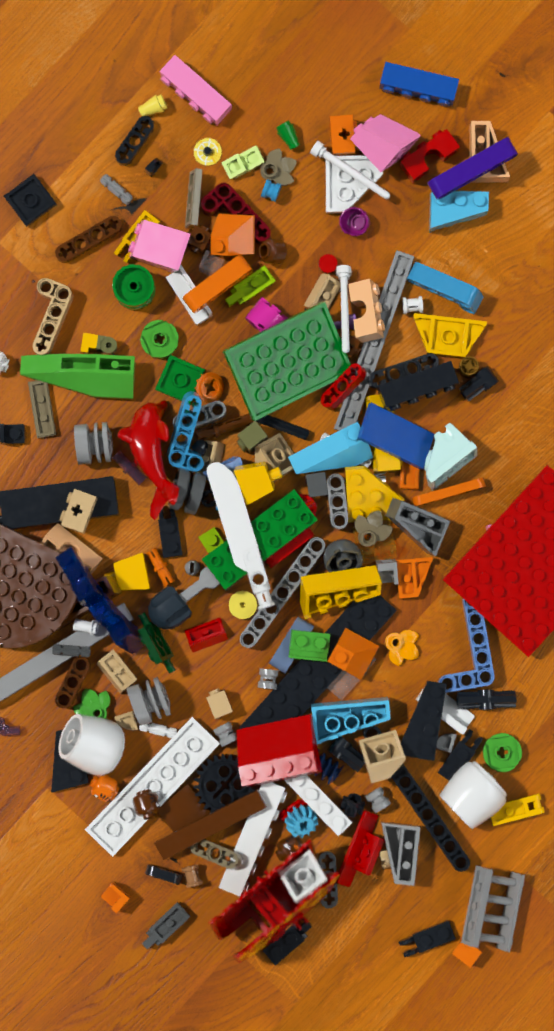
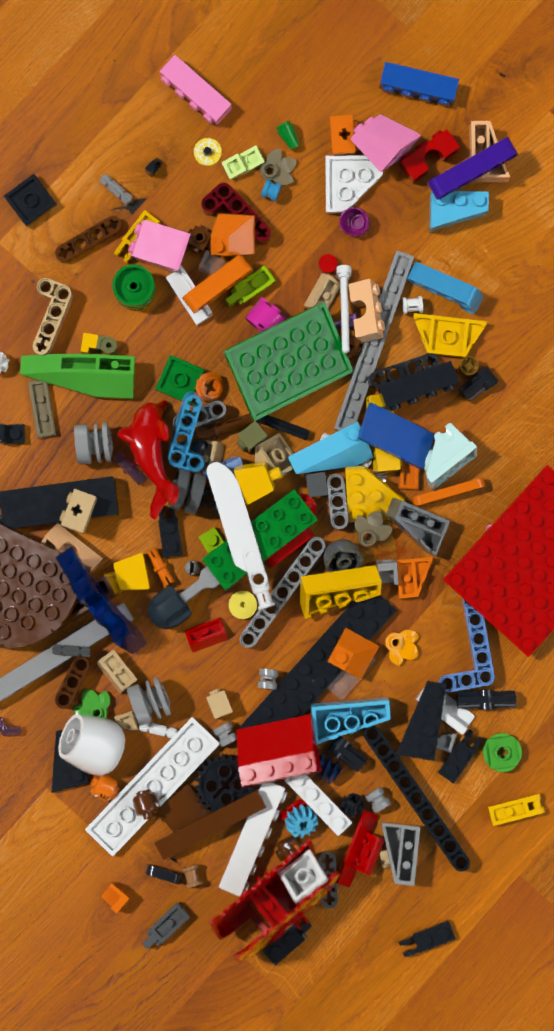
(86, 626): white pin -> none
(138, 126): black beam -> none
(153, 106): light yellow cone -> none
(156, 644): dark green plate -> none
(164, 329): bright green plate -> none
(193, 198): dark tan tile -> none
(223, 853): dark tan beam -> none
(273, 251): reddish brown head -> none
(280, 659): sand blue beam -> none
(309, 645): bright green plate -> none
(320, 151): white piece -> none
(335, 387): red beam -> none
(382, 755): tan slope -> none
(466, 953): orange panel -> none
(473, 794): white piece -> none
(477, 906): light grey fence -> none

